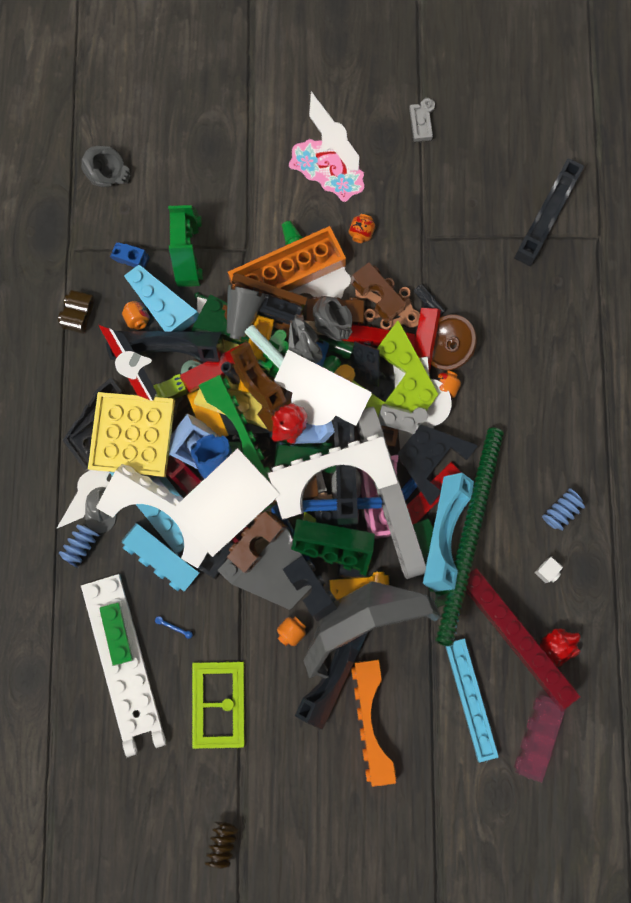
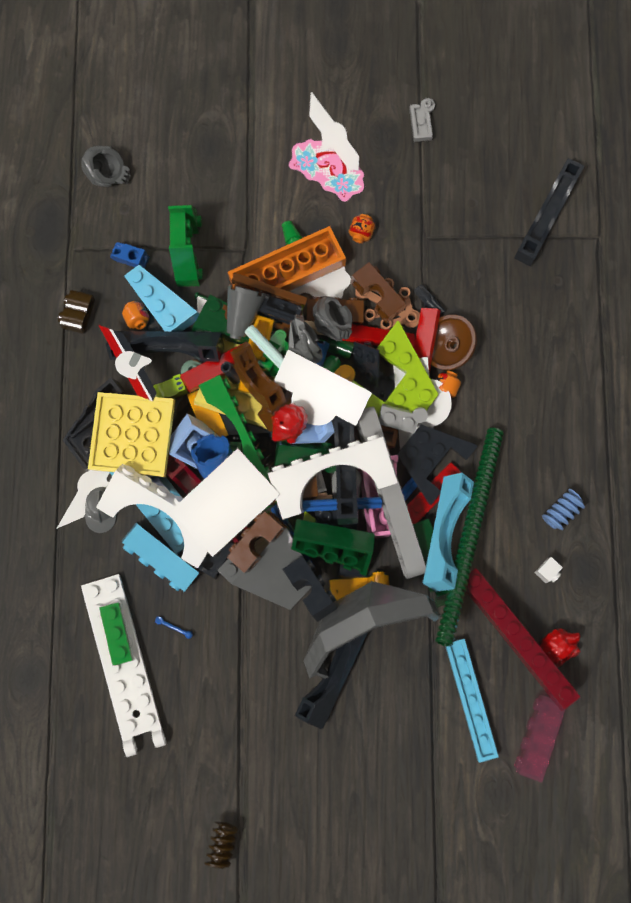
(78, 544): medium blue piece -> none
(237, 705): lime door -> none
(291, 631): orange head -> none
(380, 765): orange arch -> none

